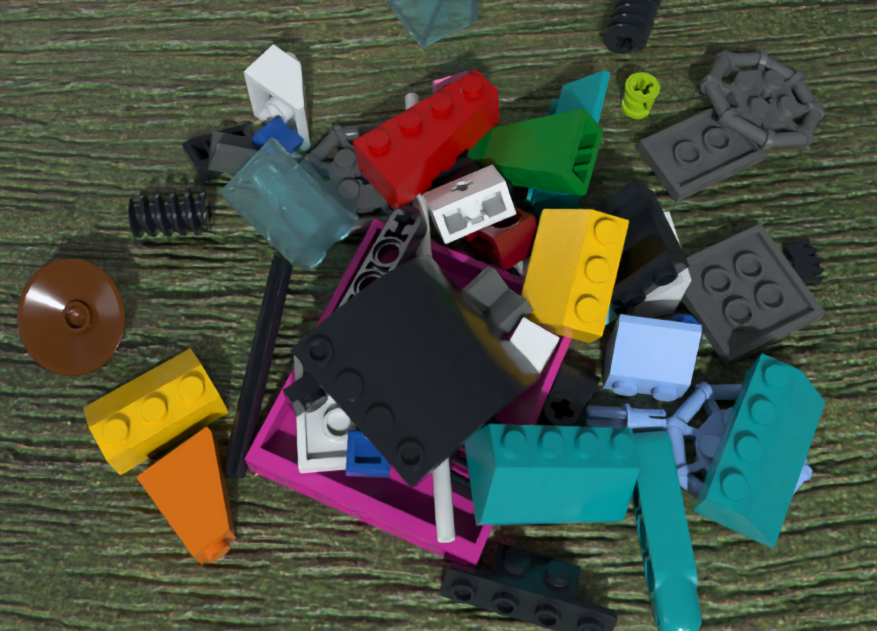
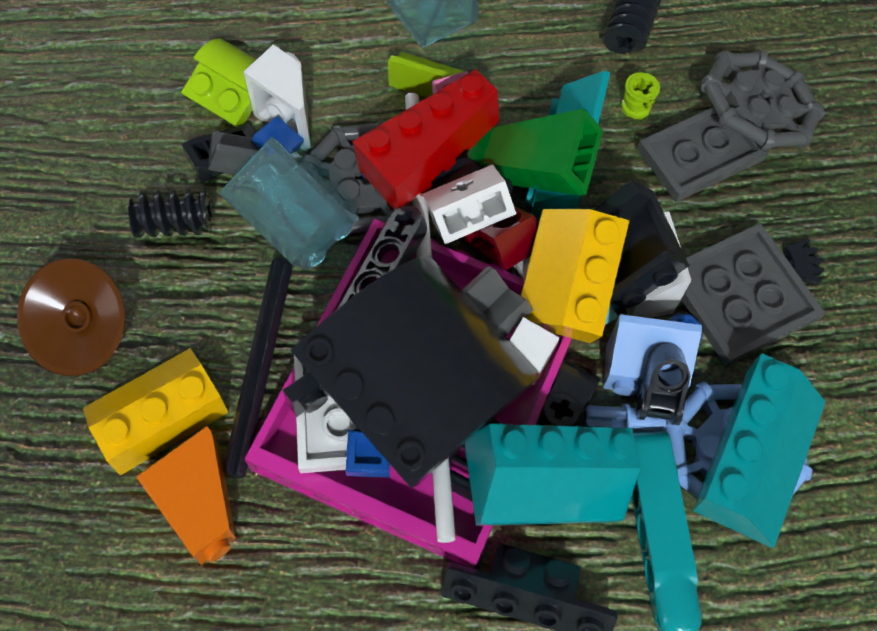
(220, 81): none -> lime brick
(416, 73): none -> lime panel
(662, 392): none -> black piece

